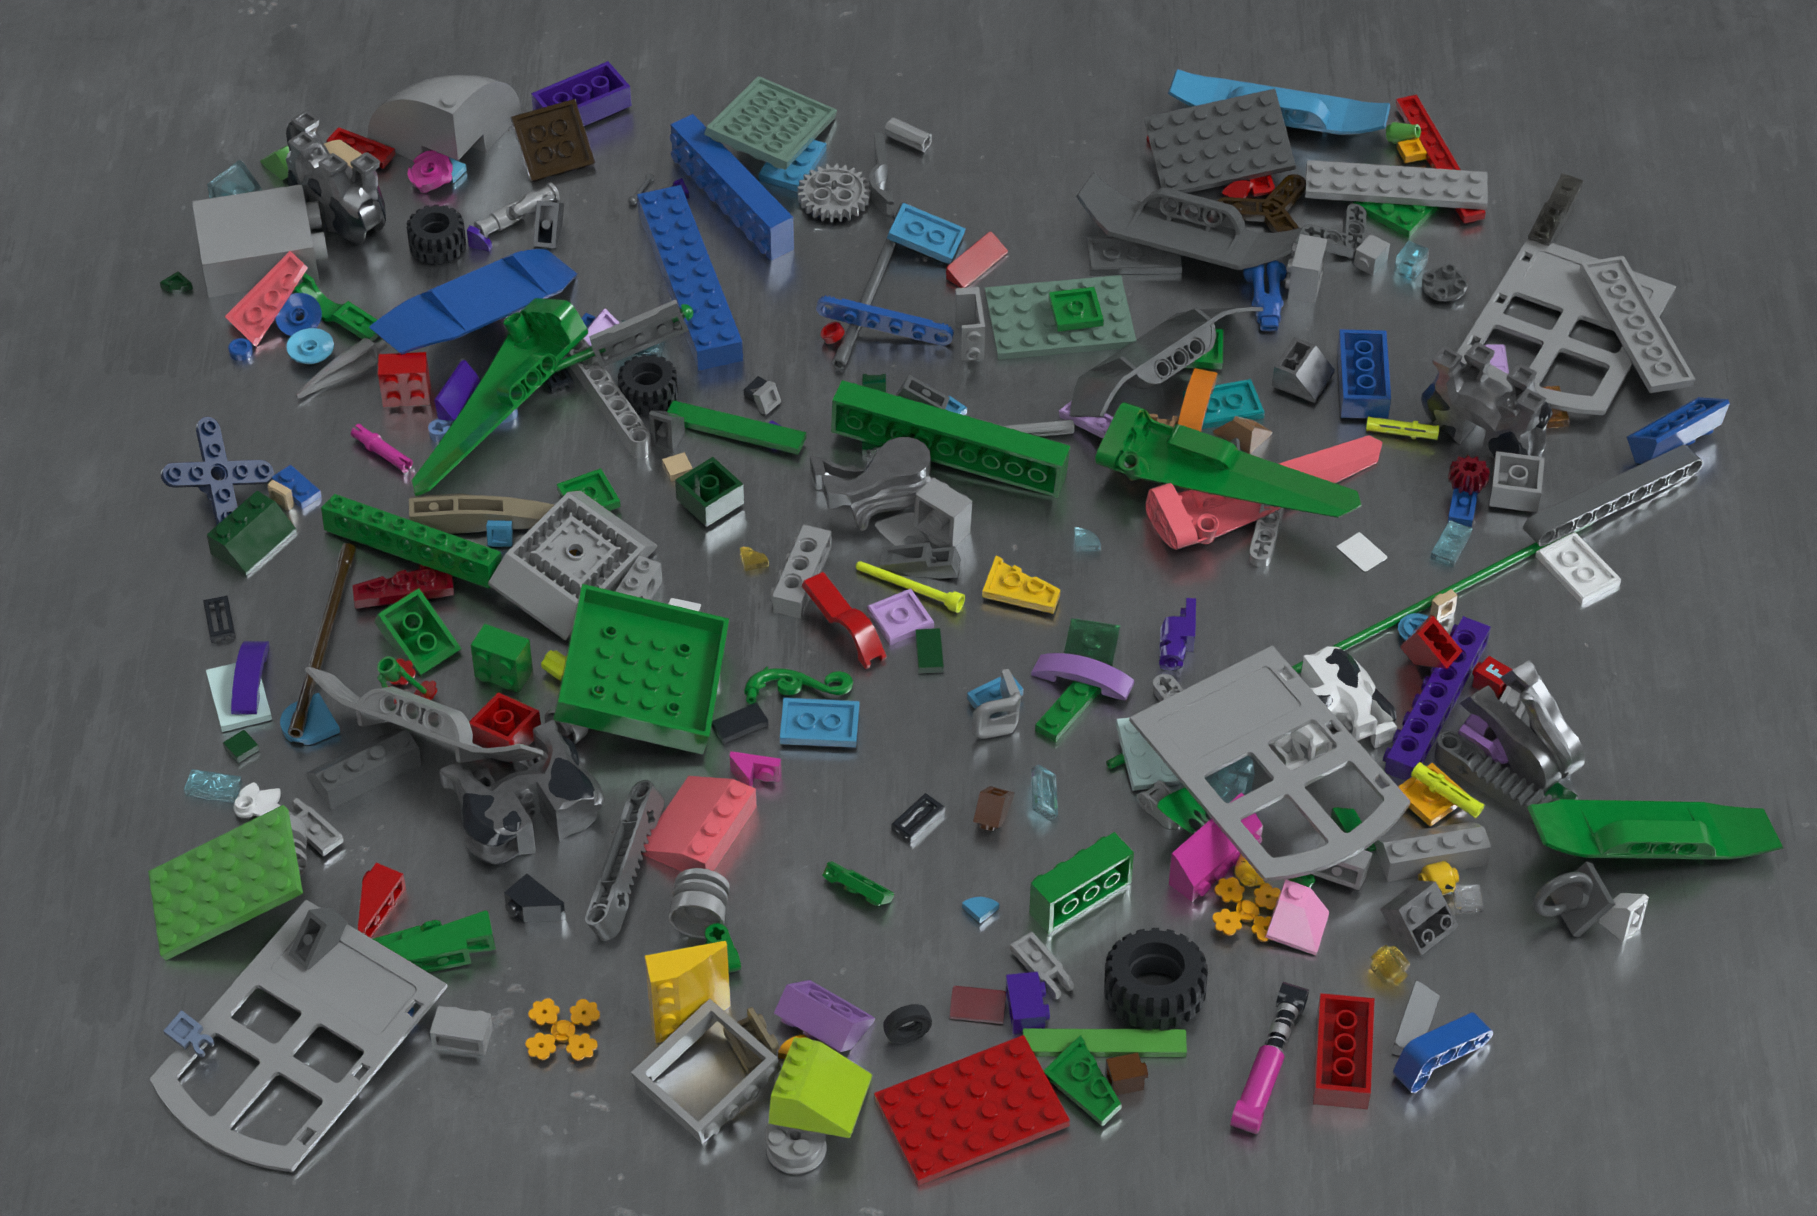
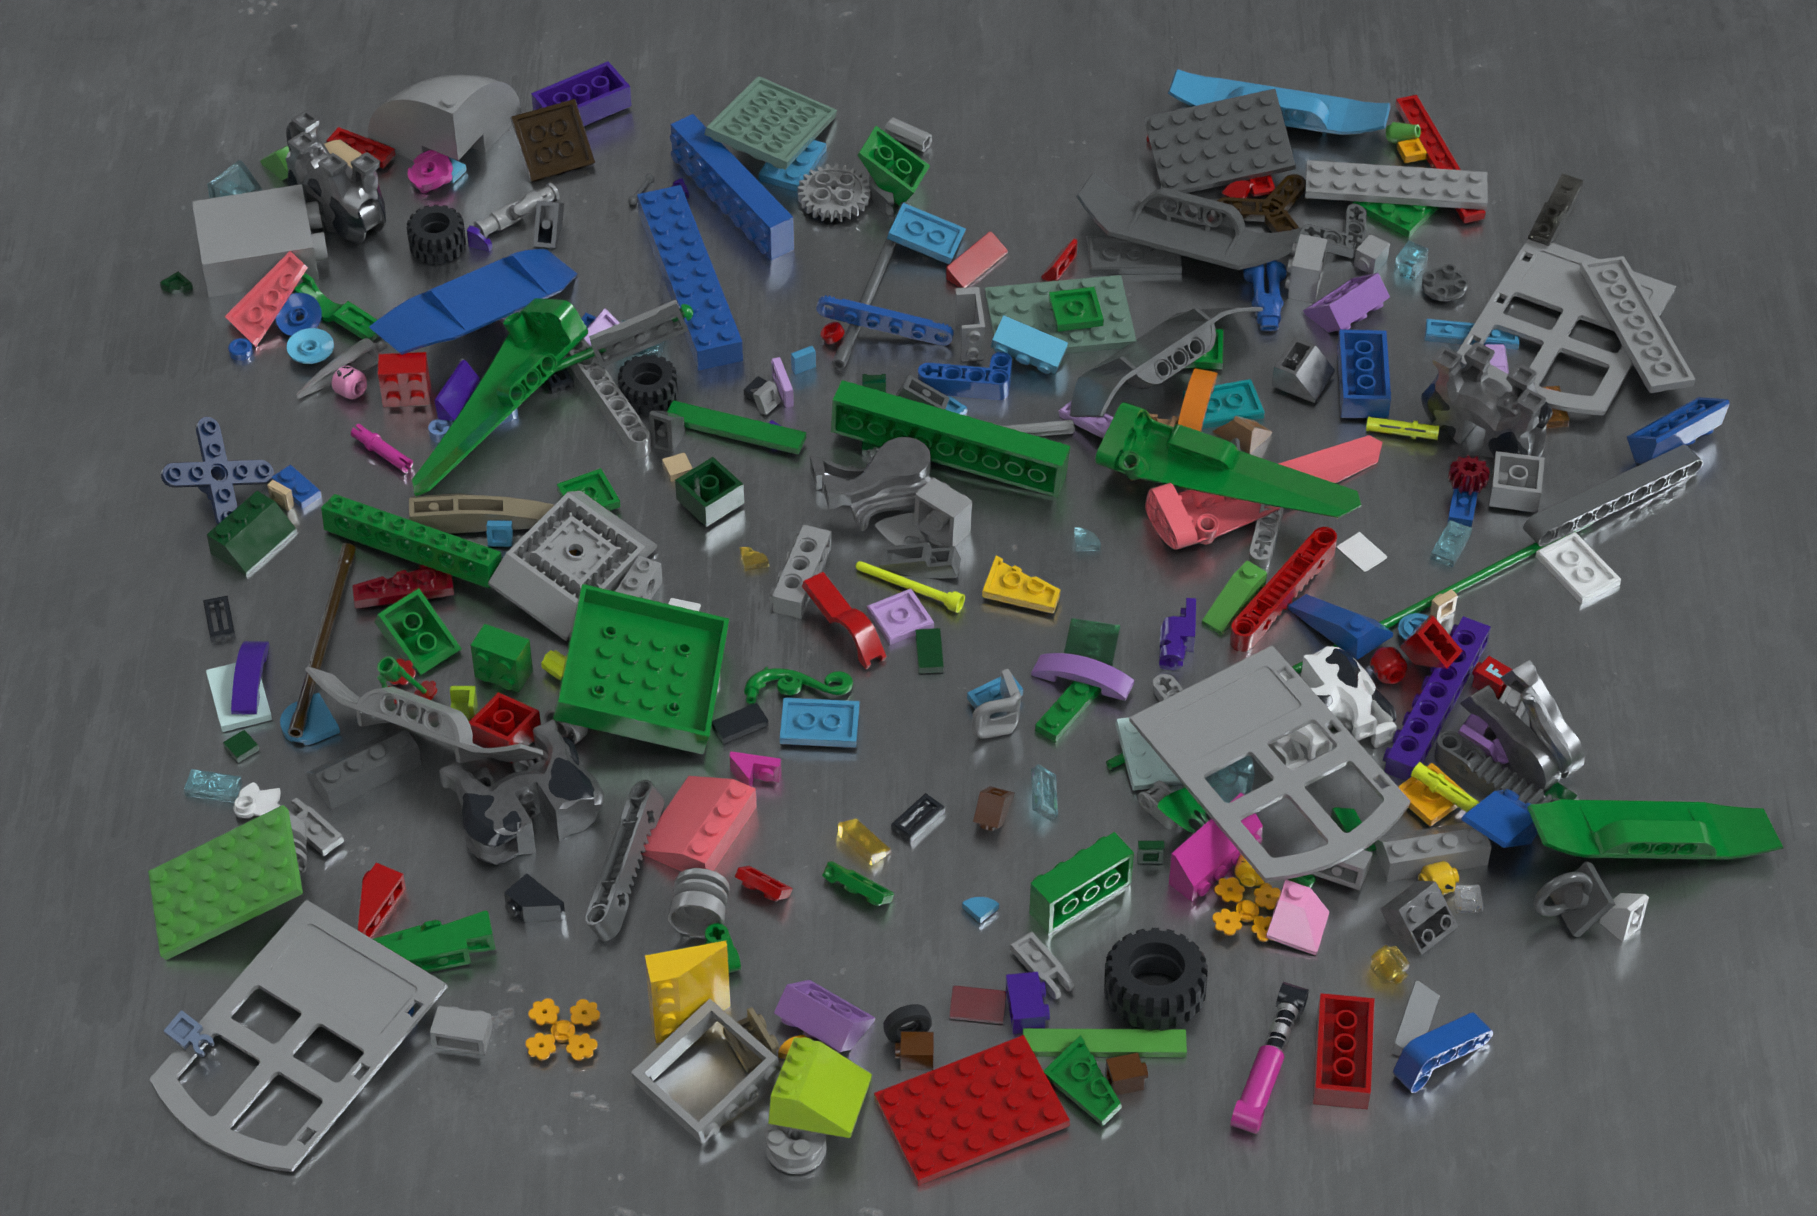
(317, 936): dark grey slope -> none
(349, 382): none -> bright pink head
(464, 699): none -> lime panel
(755, 879): none -> red plate
(782, 382): none -> lavender tile
(803, 360): none -> dark azure tile
(862, 841): none -> clear yellow slope
(892, 165): none -> green slope
(915, 1050): none -> reddish brown brick
(970, 381): none -> blue beam
(1029, 345): none -> medium azure brick
(1061, 262): none -> red slope
(1150, 852): none -> dark green tile
(1235, 597): none -> bright green slope
(1282, 587): none -> red gear
(1343, 627): none -> blue wedge
(1348, 303): none -> medium lavender slope
(1388, 665): none -> red head
(1456, 333): none -> dark azure tile
(1503, 819): none -> blue slope

